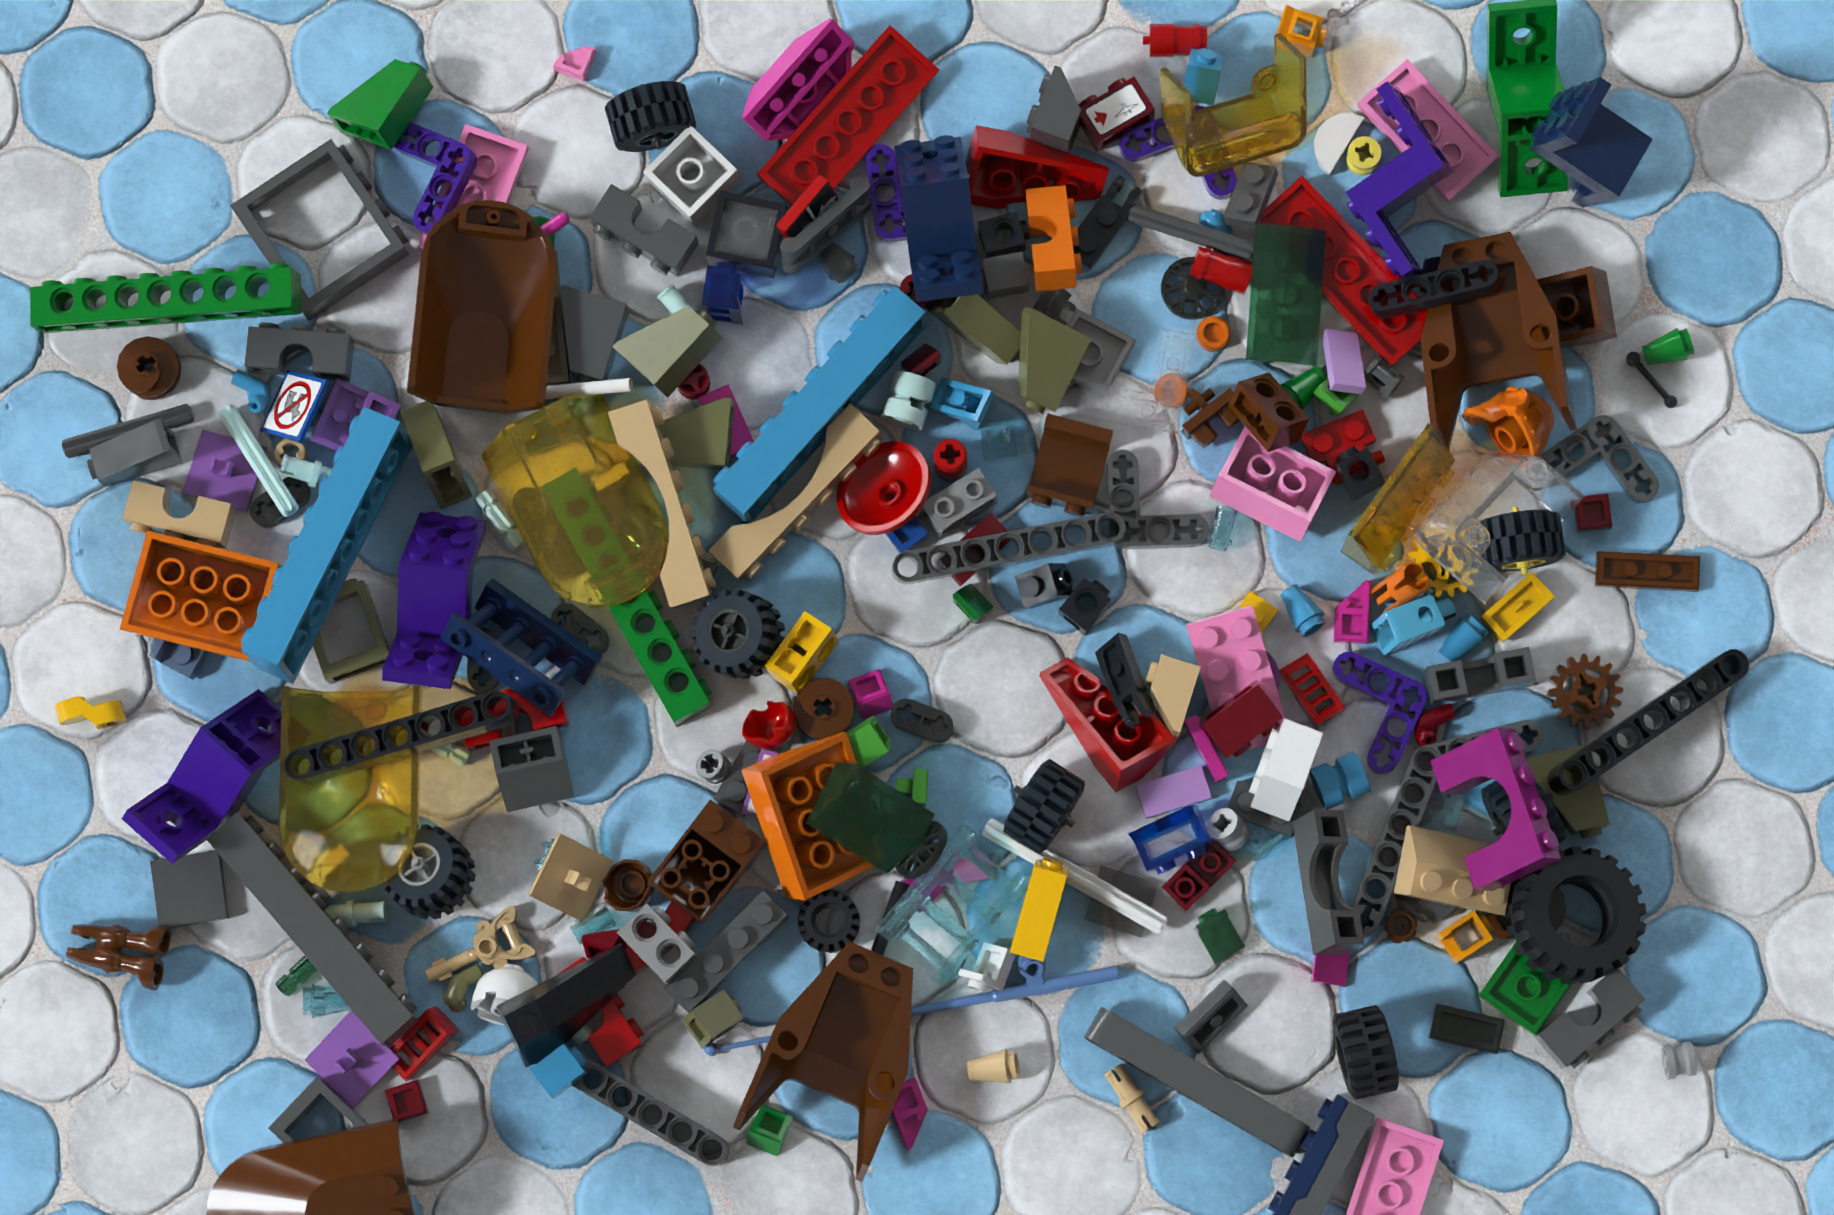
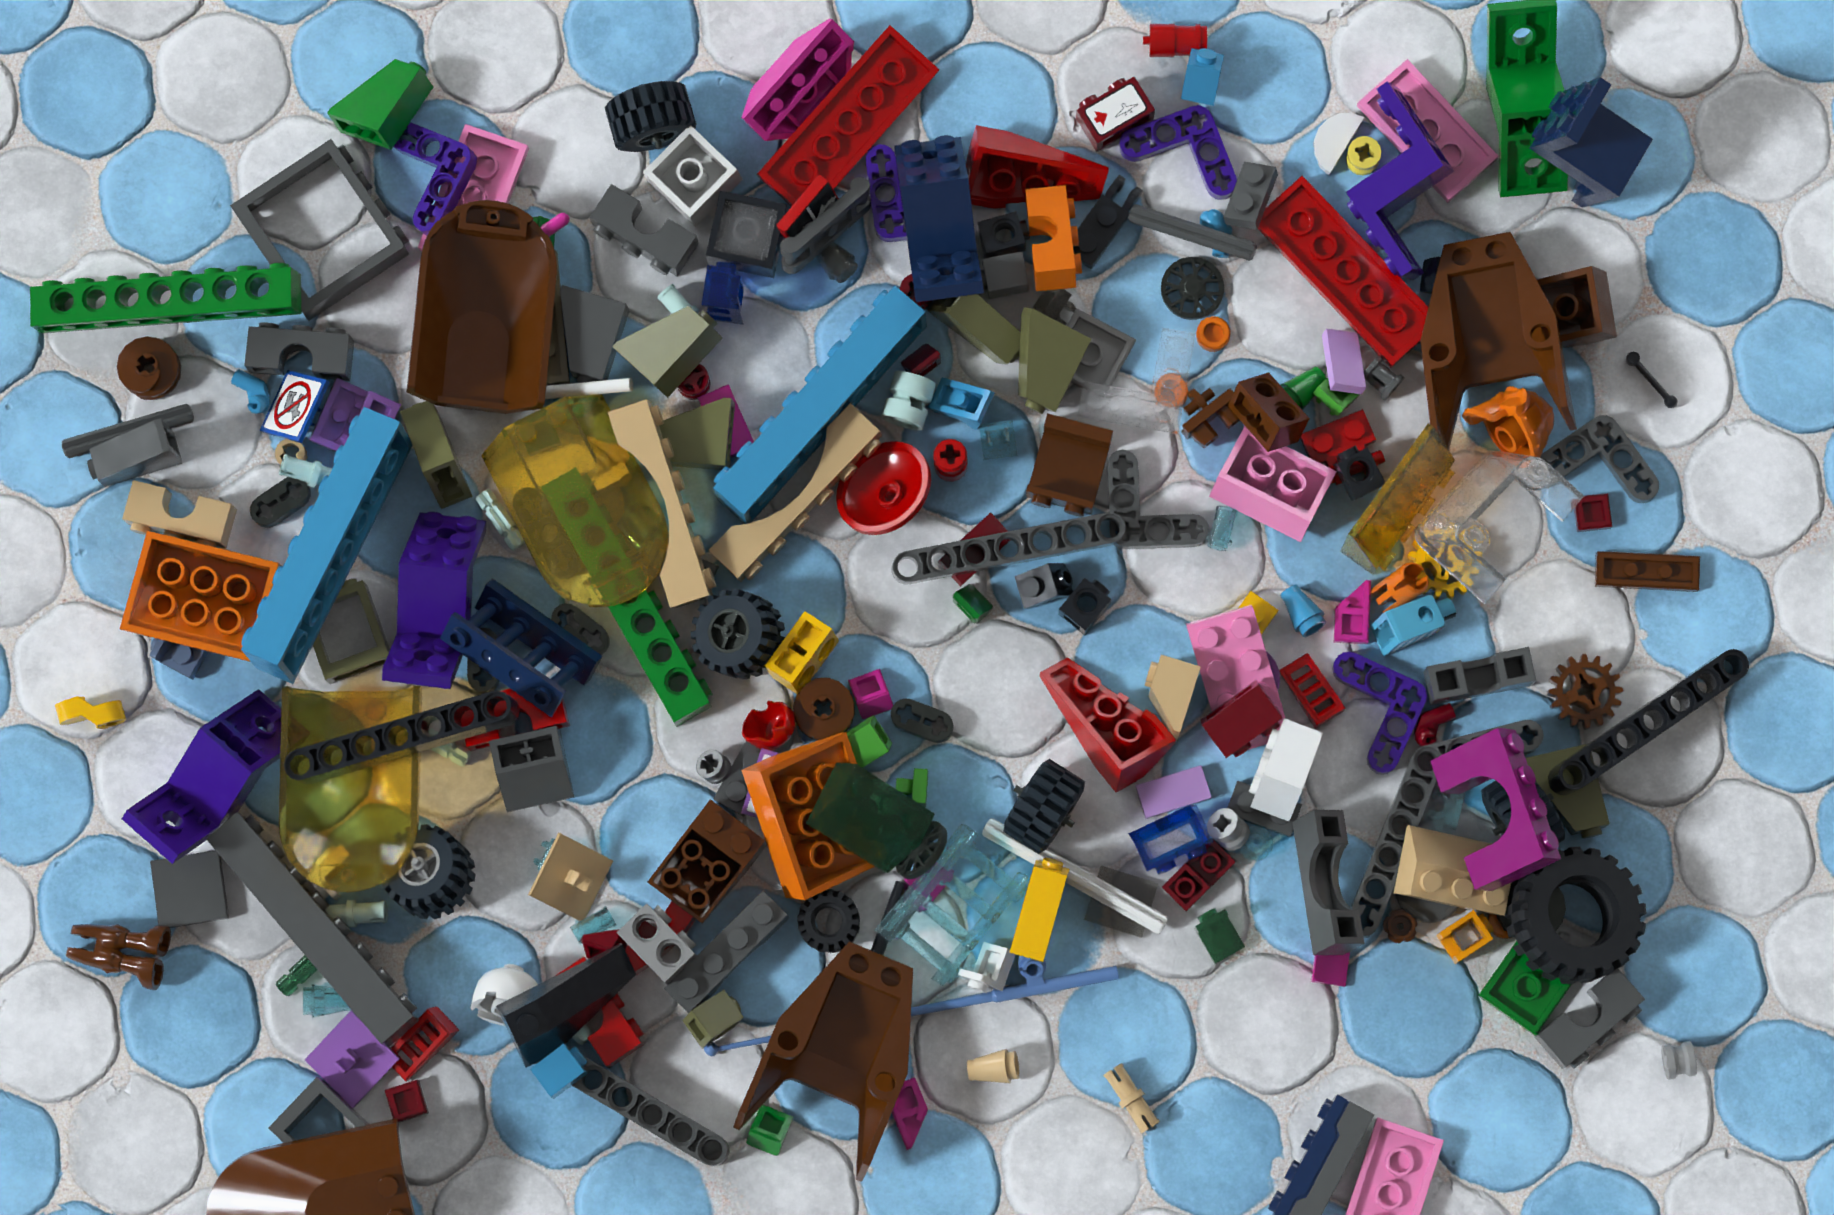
(221, 471): medium lavender piece -> none
(258, 461): light aqua axle -> none
(458, 986): olive arm -> none
(486, 947): tan piece -> none
(576, 62): bright pink tile -> none
(627, 885): reddish brown hair -> none
(907, 535): blue plate -> none
(959, 503): light grey brick -> none
(968, 872): bright pink tile -> none
(1058, 114): dark grey slope -> none
(1124, 680): black hinge -> none
(1197, 1082): dark grey beam -> none
(1206, 749): dark pink tile -> none
(1211, 1016): dark grey brick -> none
(1221, 269): red piece -> none
(1242, 128): clear yellow windscreen -> none
(1286, 295): clear green slope -> none
(1302, 29): light orange window -> none
(1341, 780): dark azure wheel -> none
(1365, 1052): black tyre -> none
(1433, 284): black beam -> none
(1463, 638): dark azure cone -> none
(1466, 1028): pearl dark grey tile -> none
(1517, 607): yellow plate -> none
(1524, 540): black wheel -> none
(1669, 348): green cone -> none

